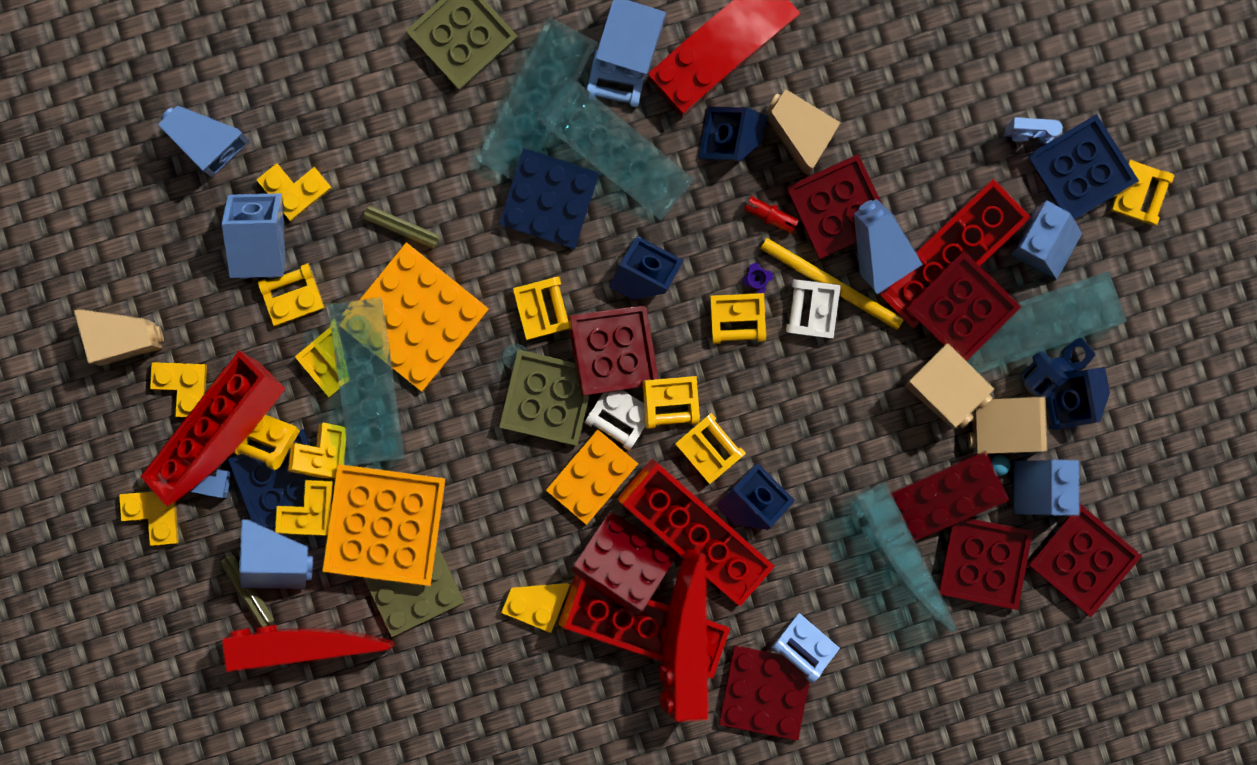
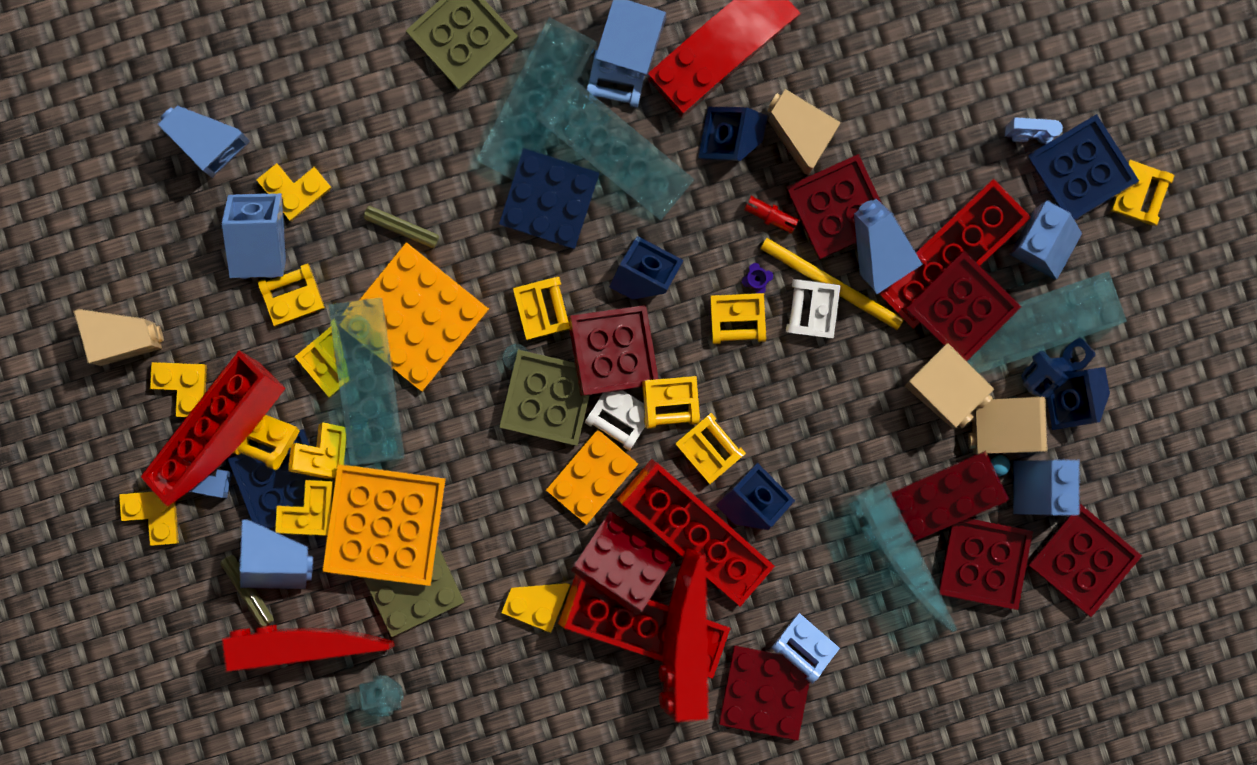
(381, 696): none -> clear light blue brick

